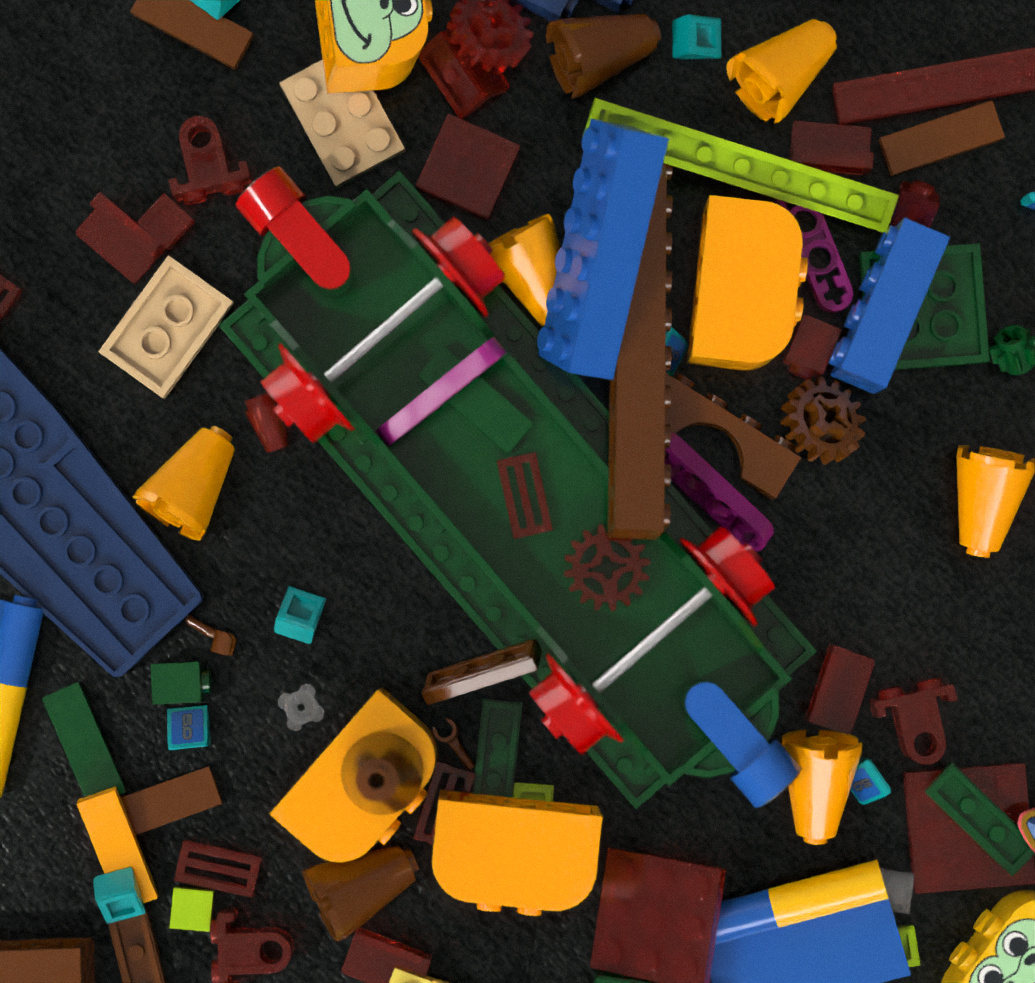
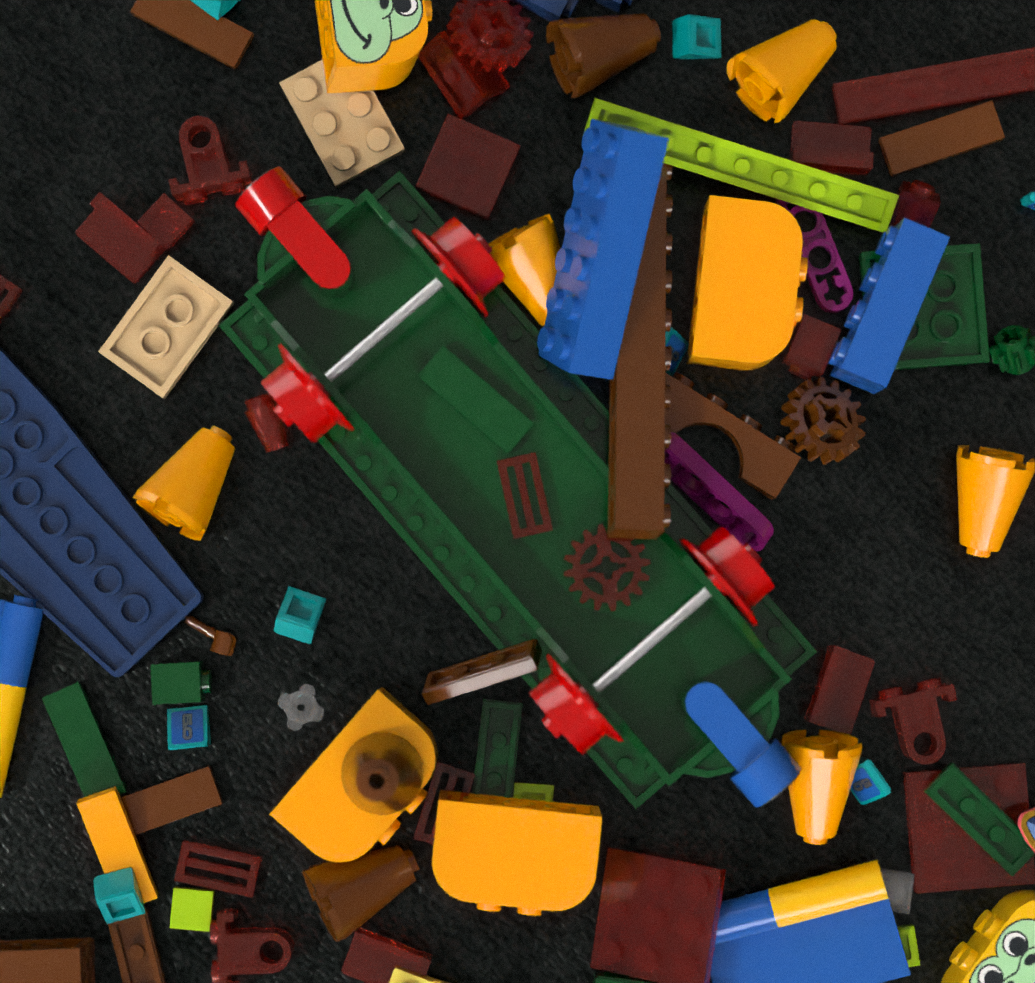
(441, 391): beam -> none
(455, 744): reddish brown hand -> none

